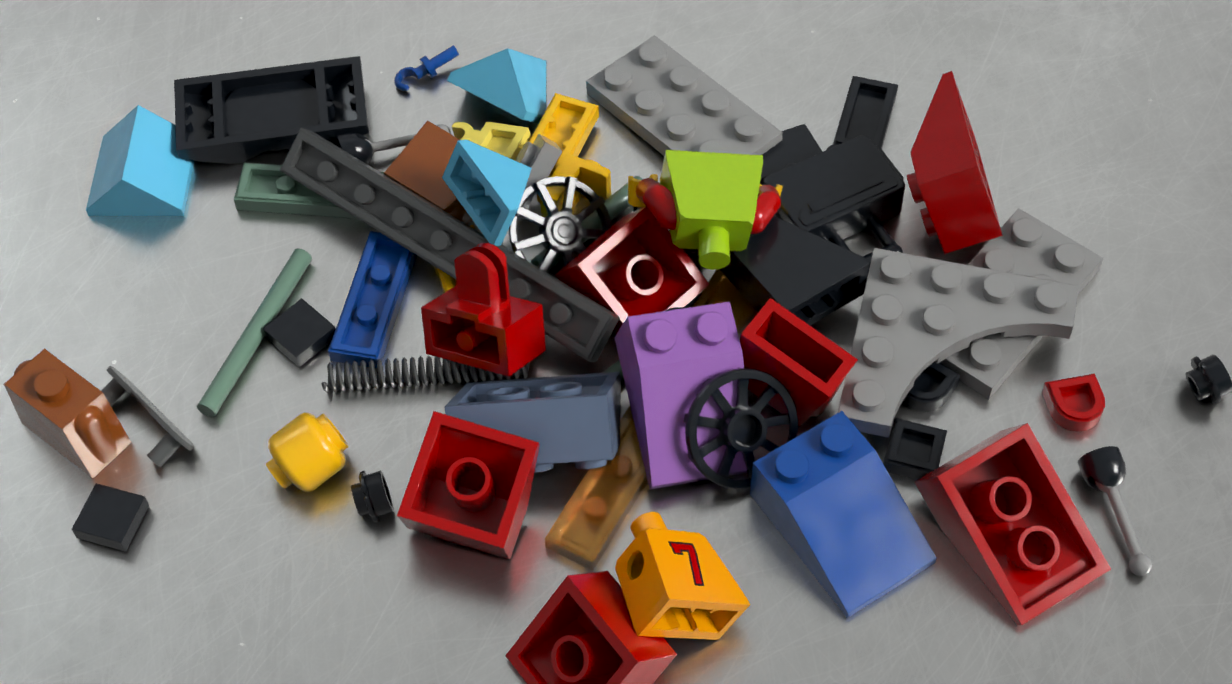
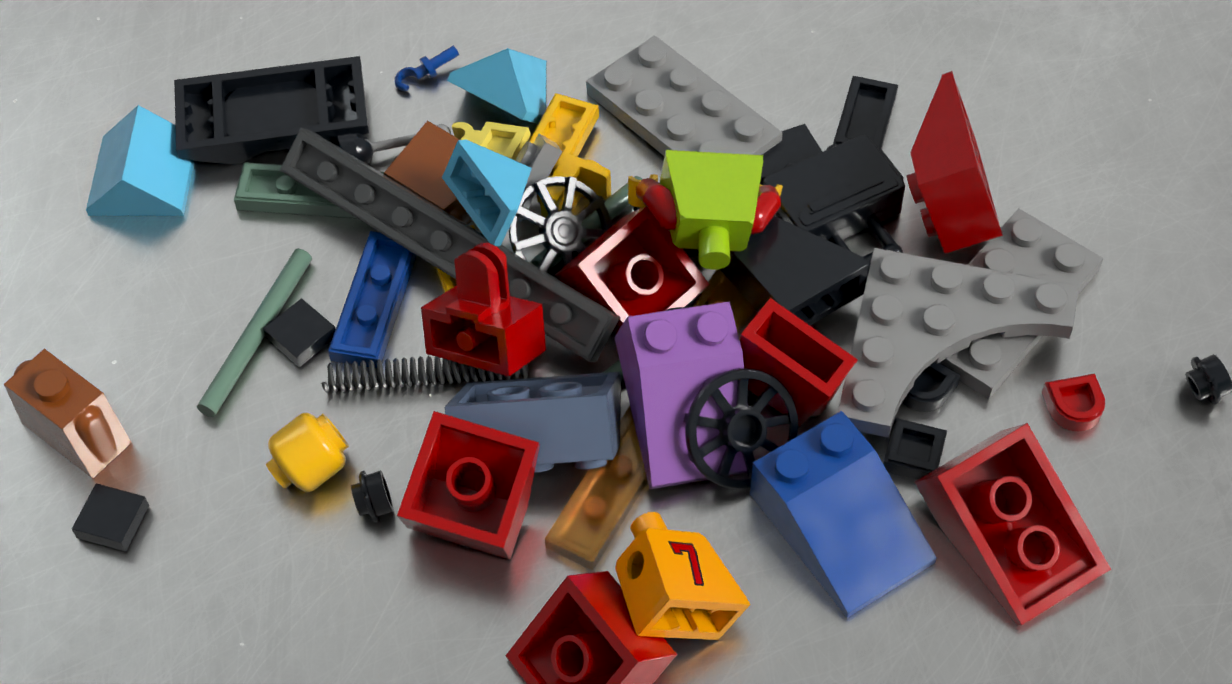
(171, 441): dark grey piece -> none
(1104, 471): hinge -> none

